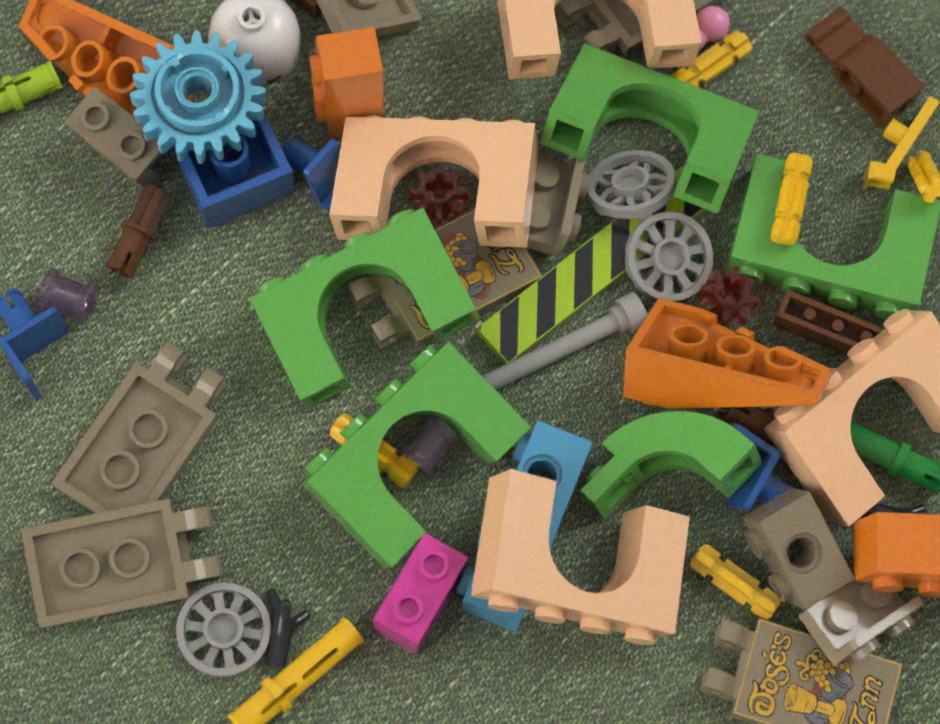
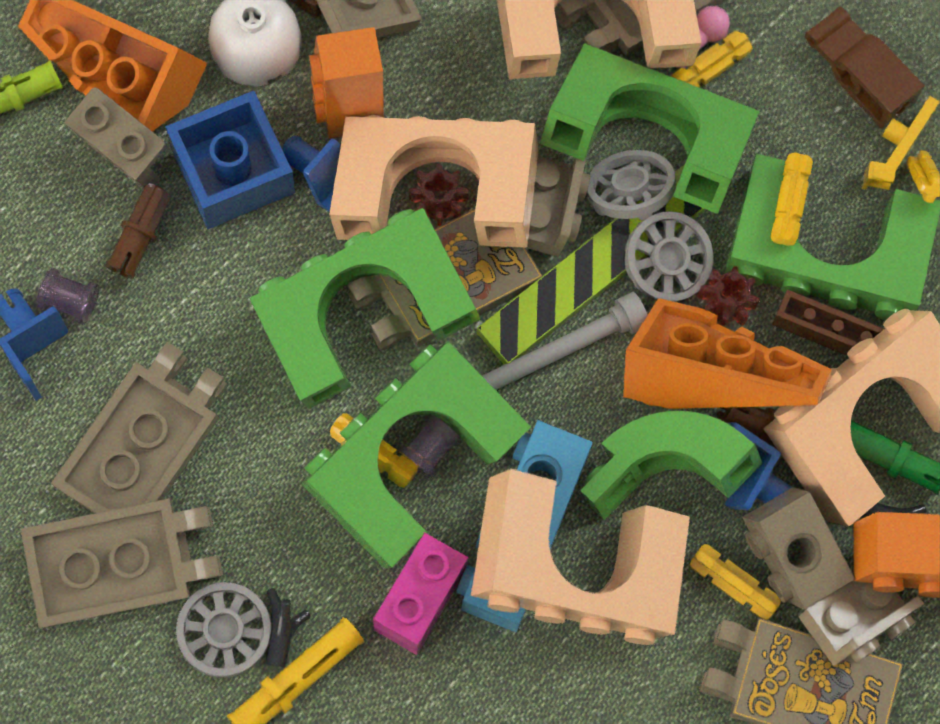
(206, 124): medium azure gear -> none

